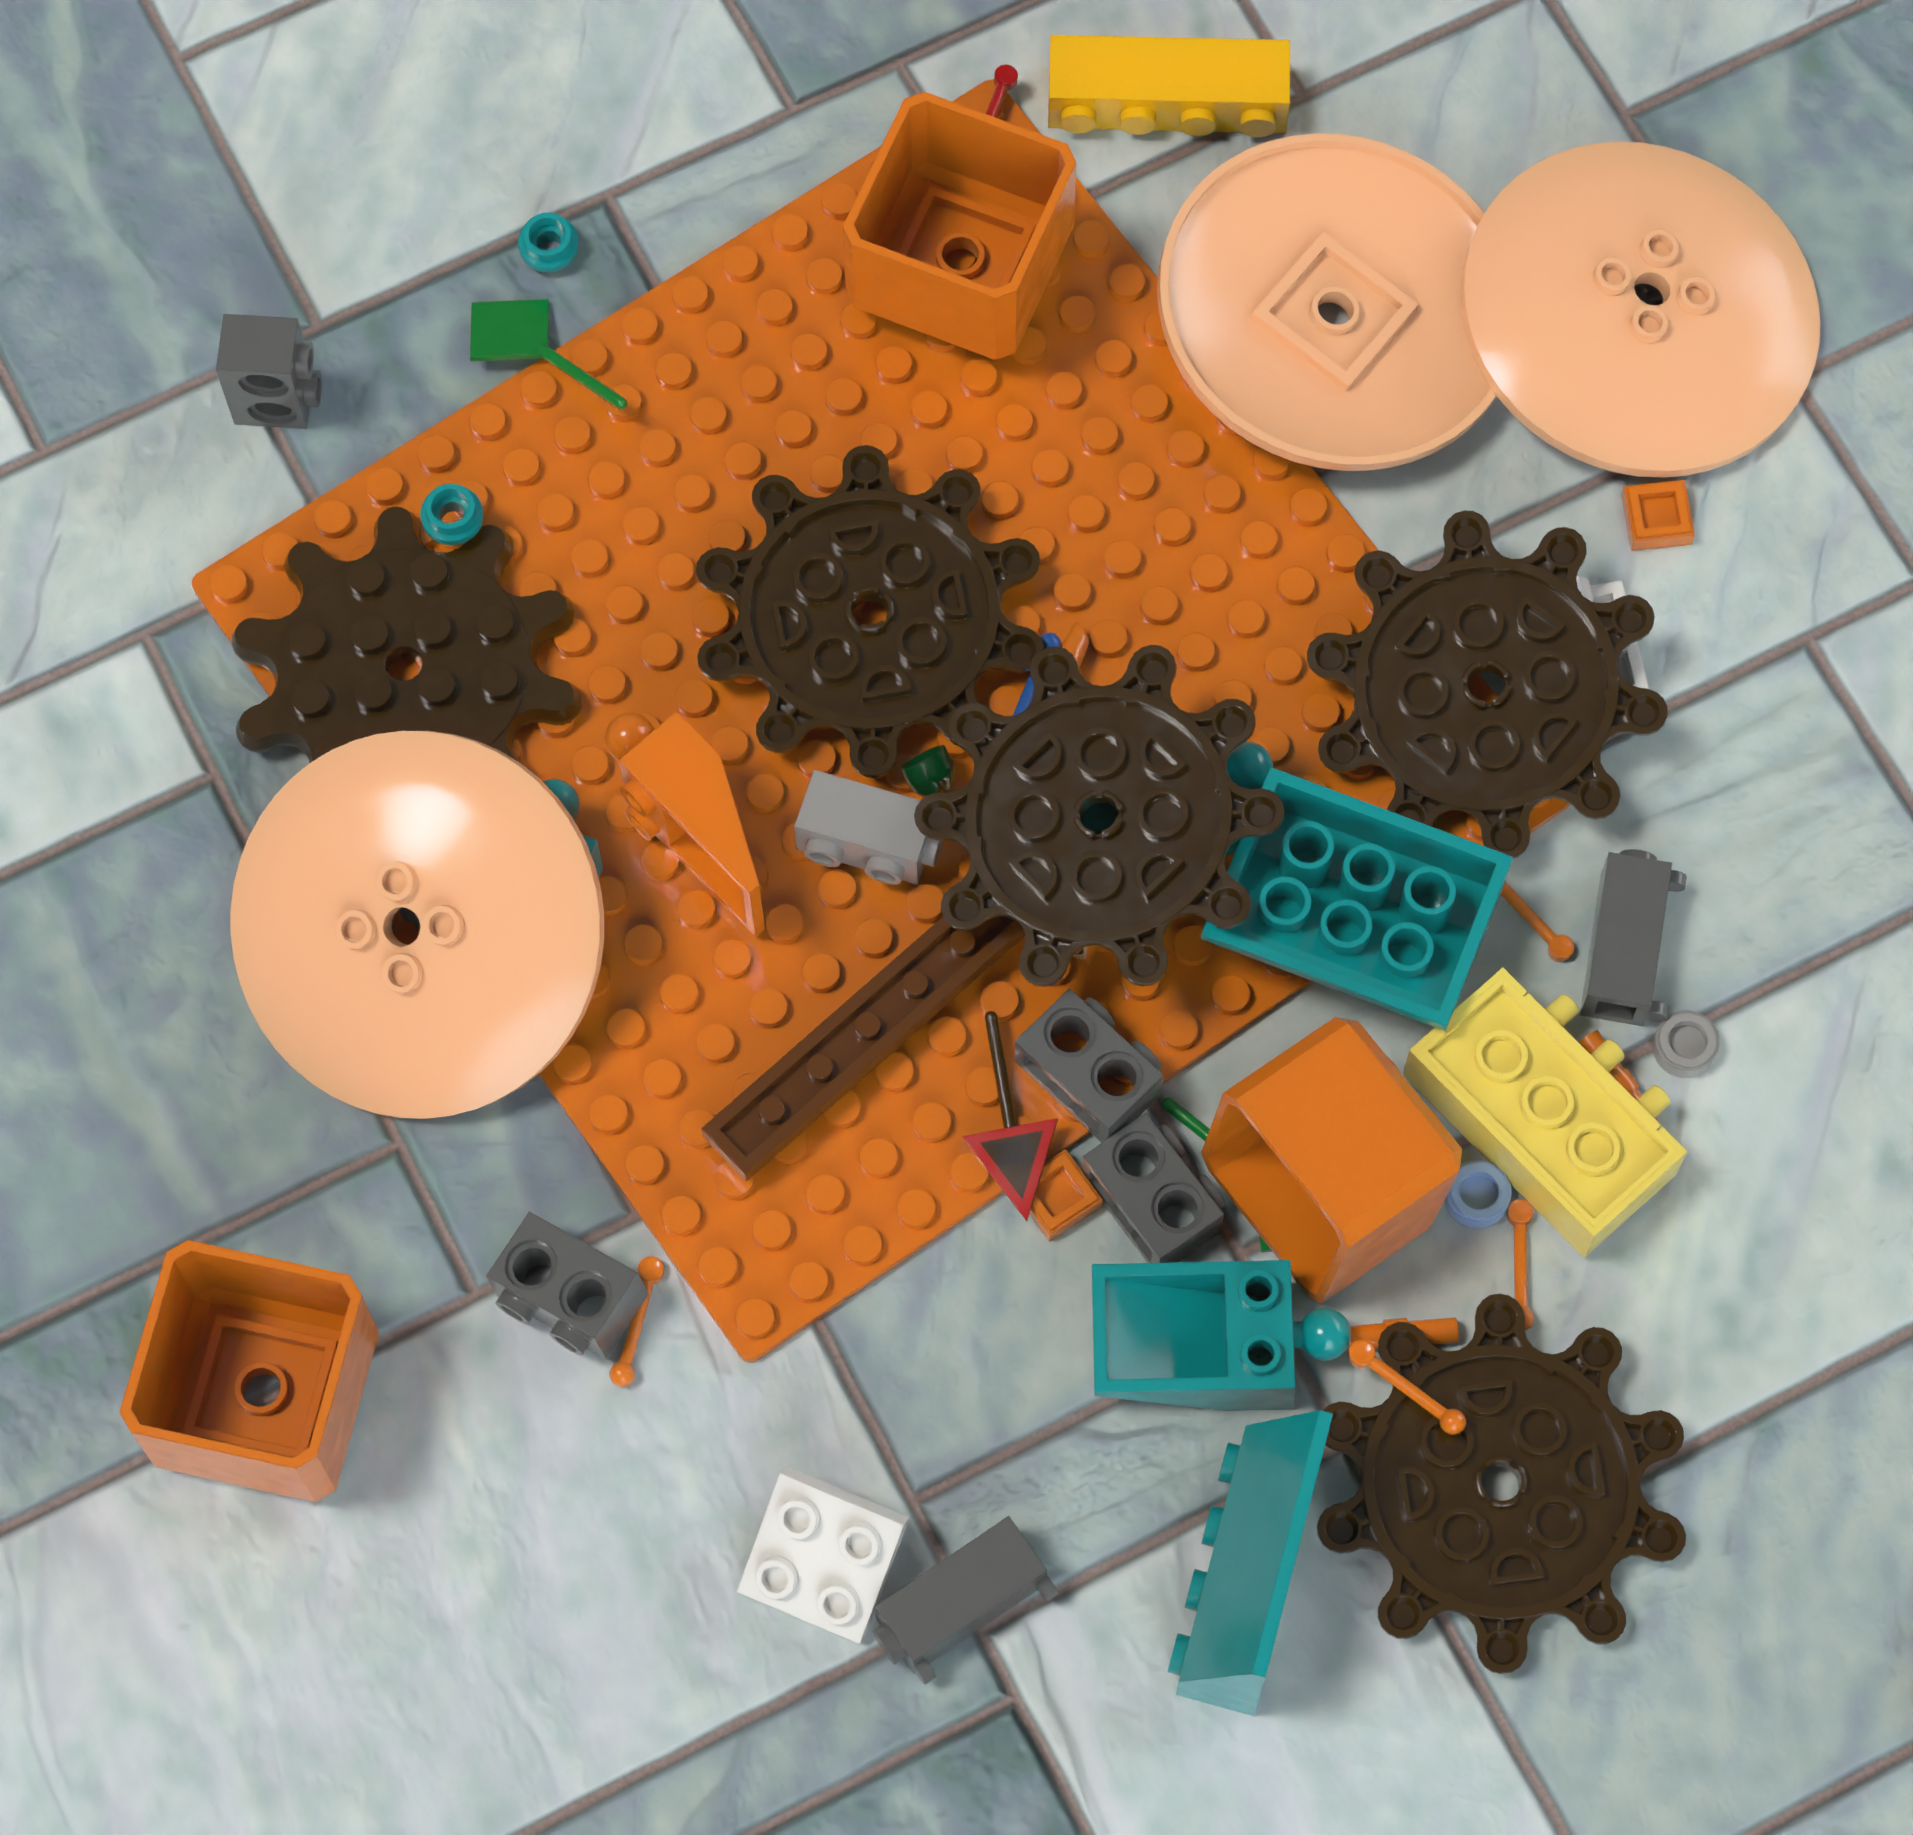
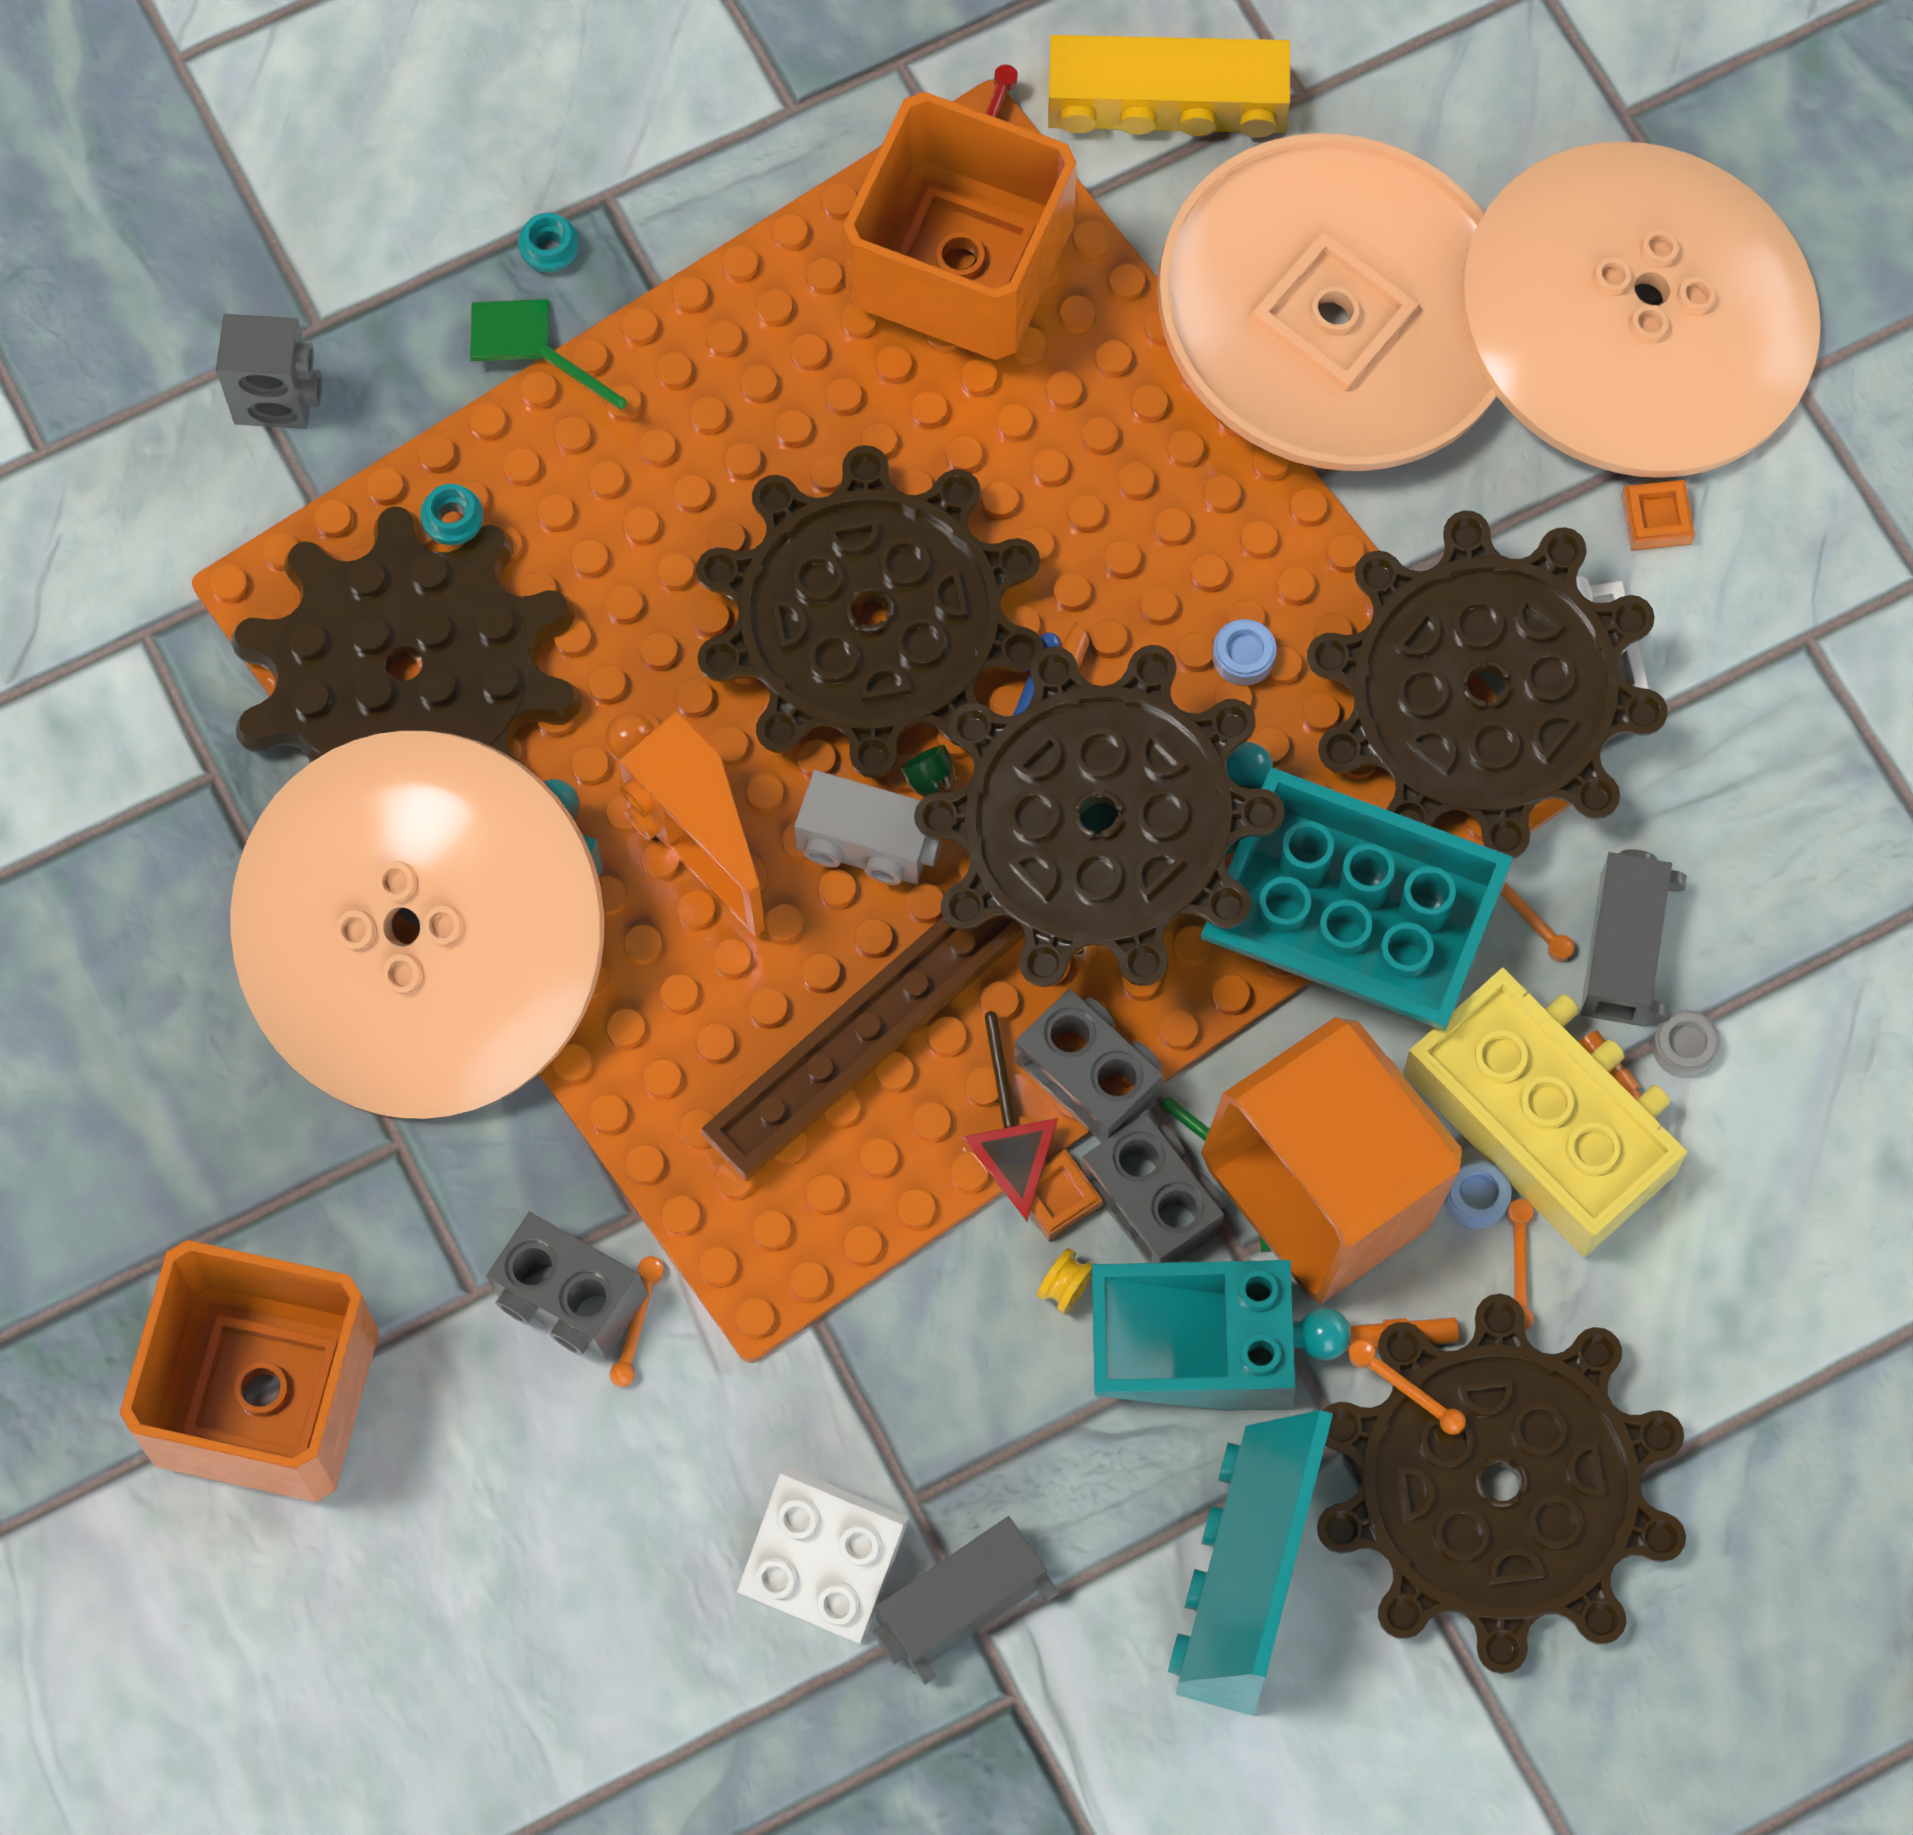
(1066, 1281): none -> yellow bush
(1244, 652): none -> light blue tile

